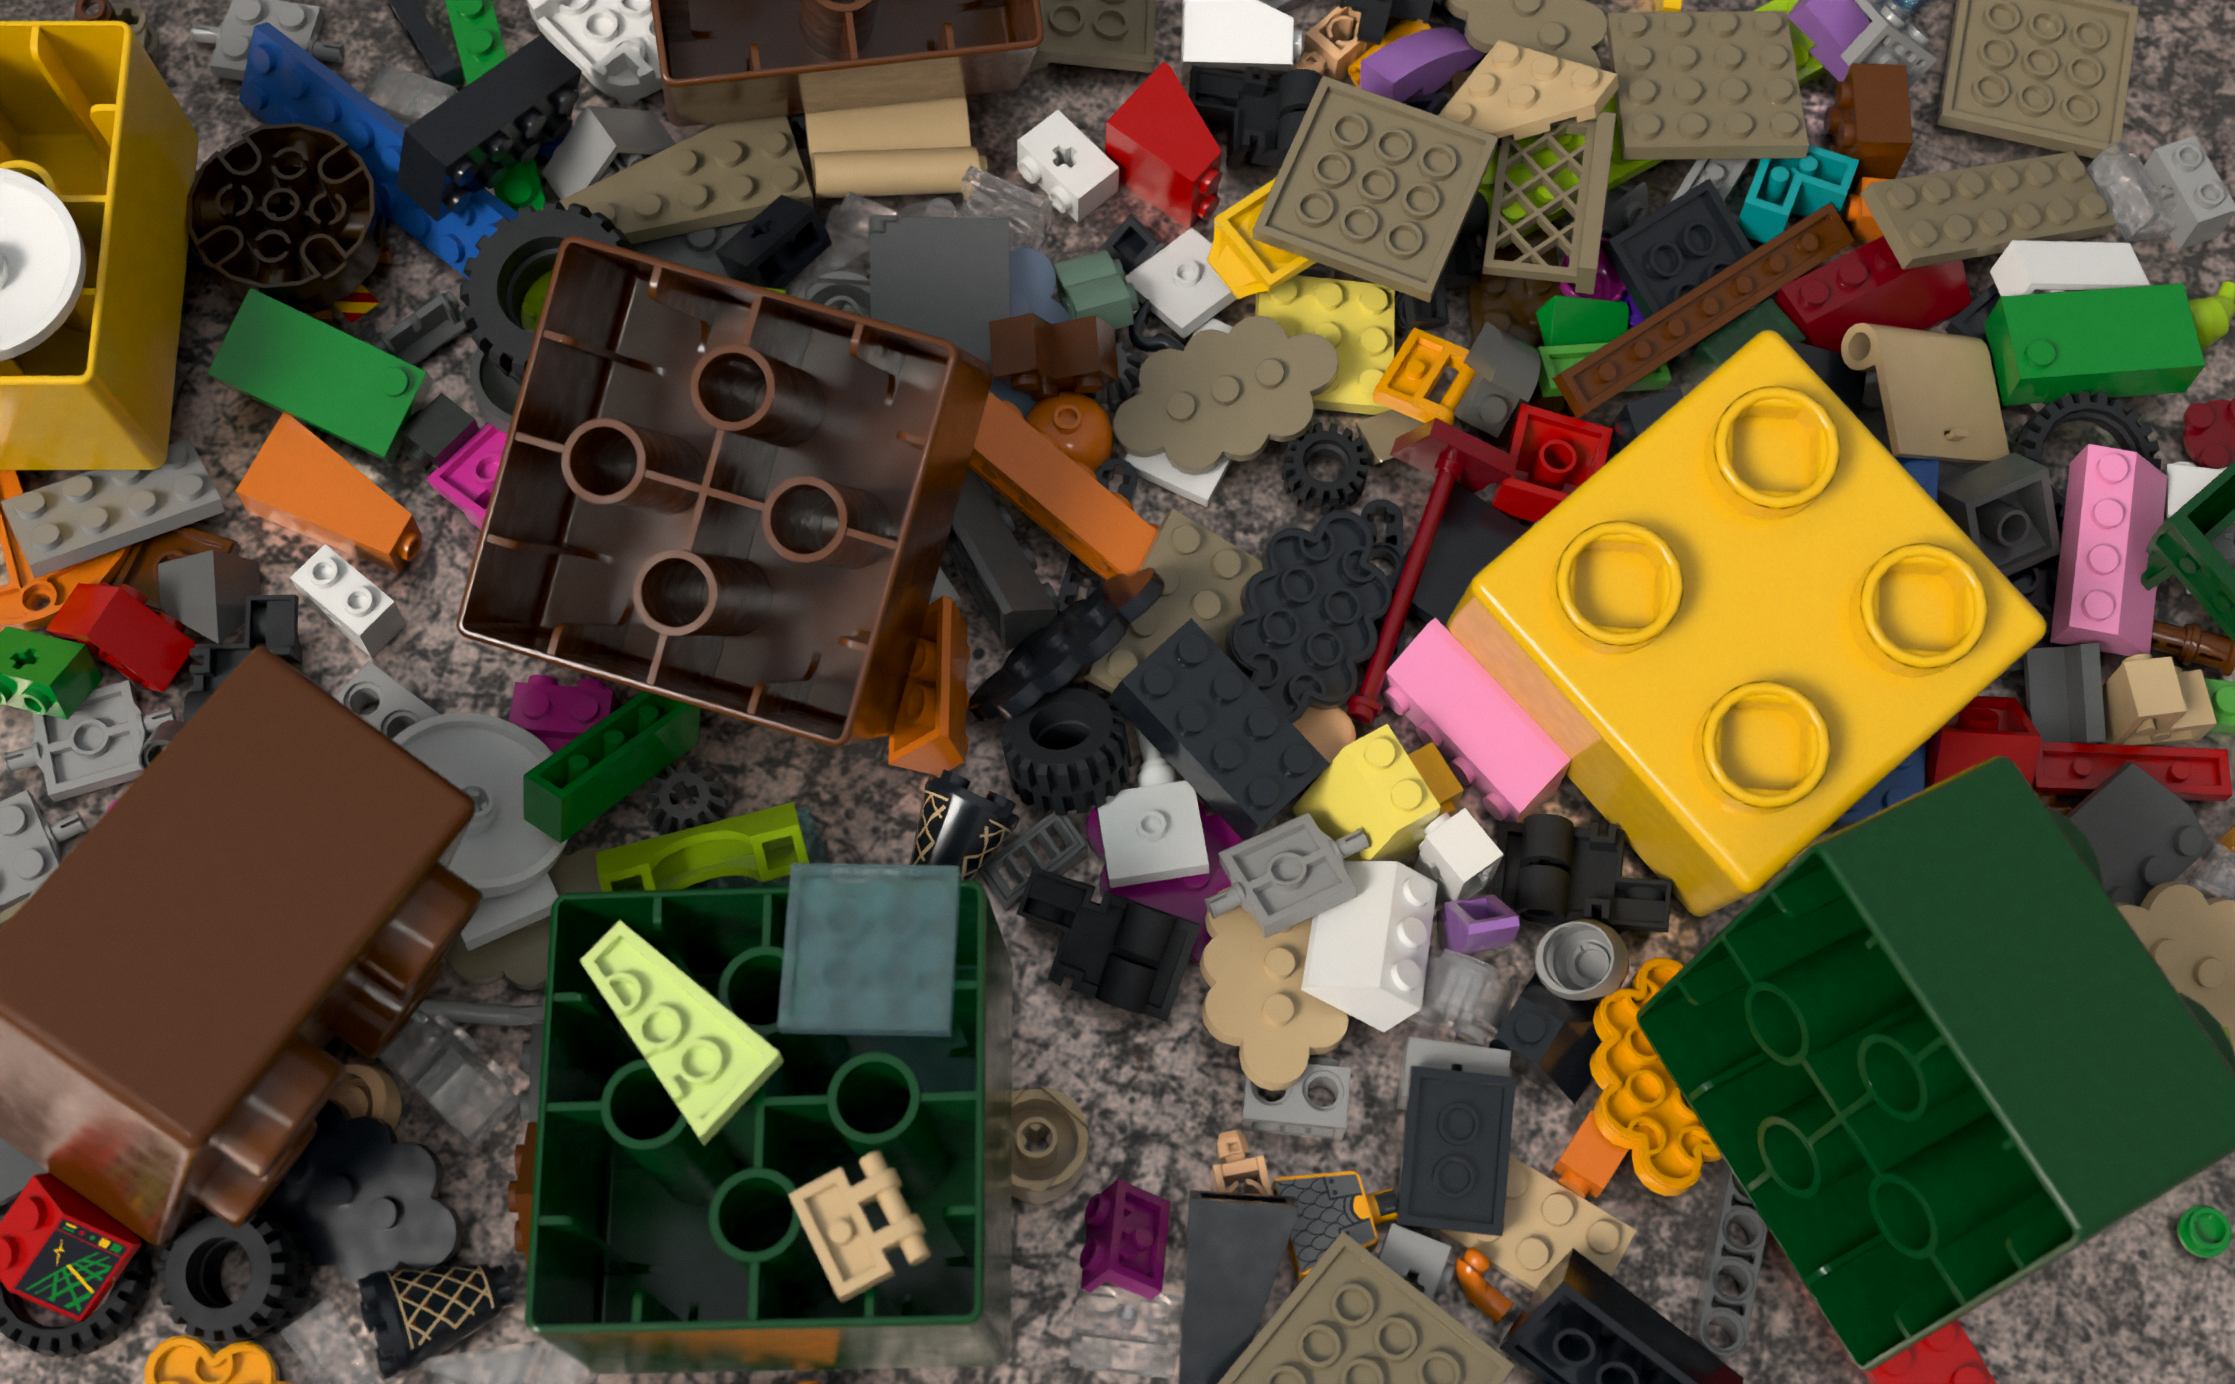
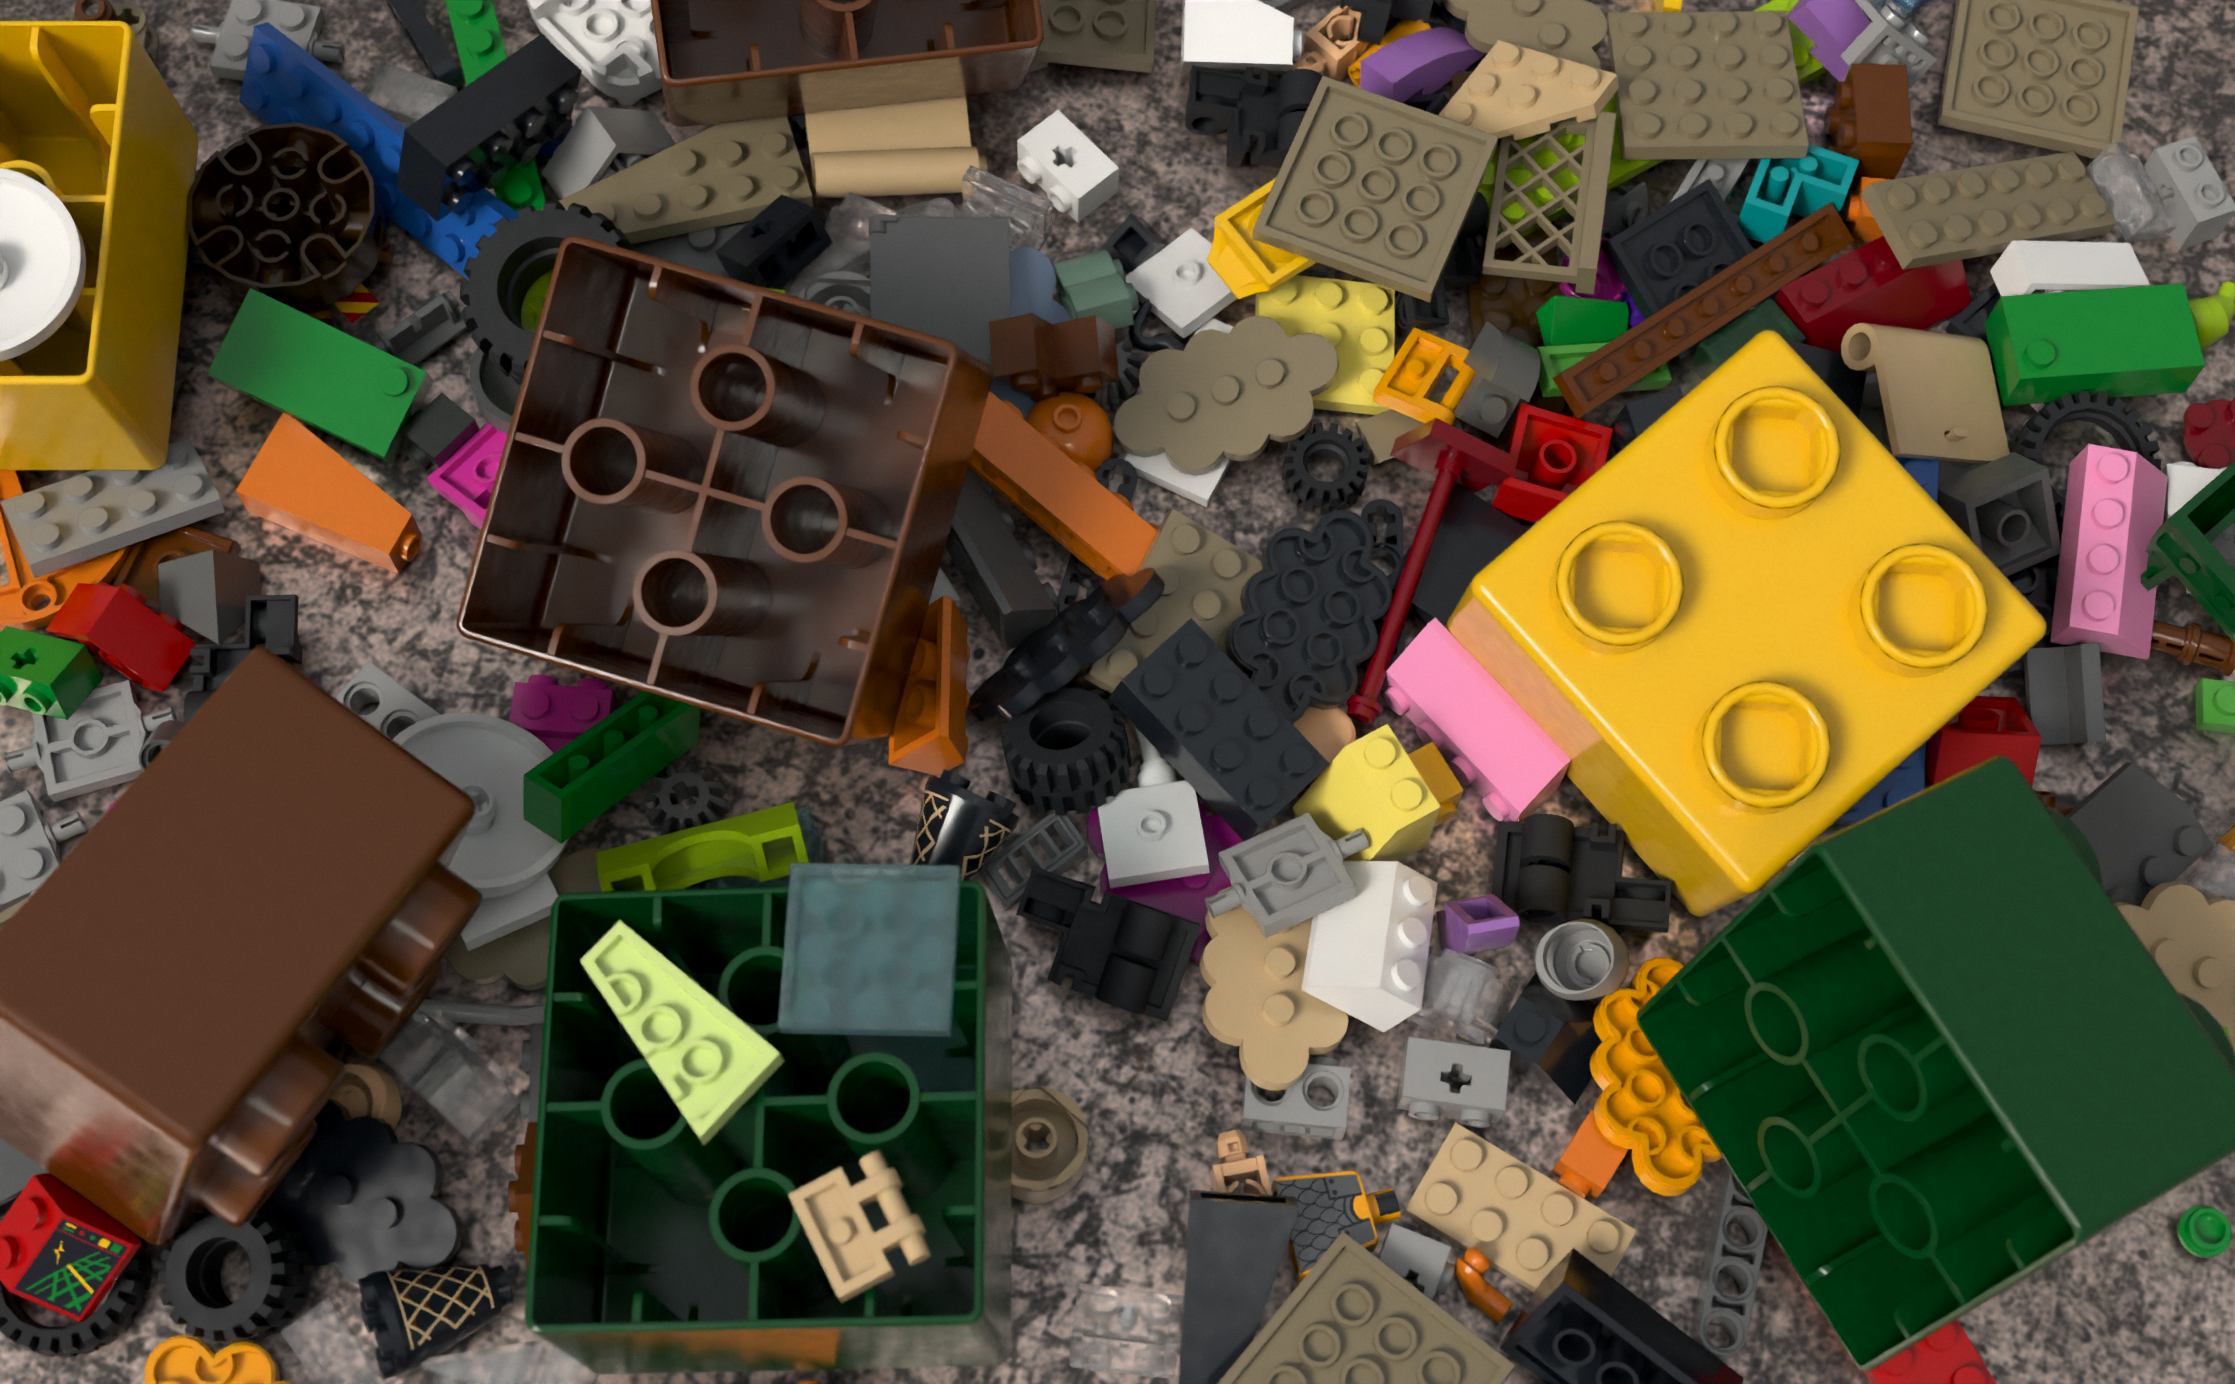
(348, 600): white brick -> none
(1125, 1240): magenta bracket -> none
(1166, 149): red slope -> none
(1455, 1151): black plate -> none
(1458, 856): white brick -> none
(2083, 767): red plate -> none
(2155, 703): tan brick -> none

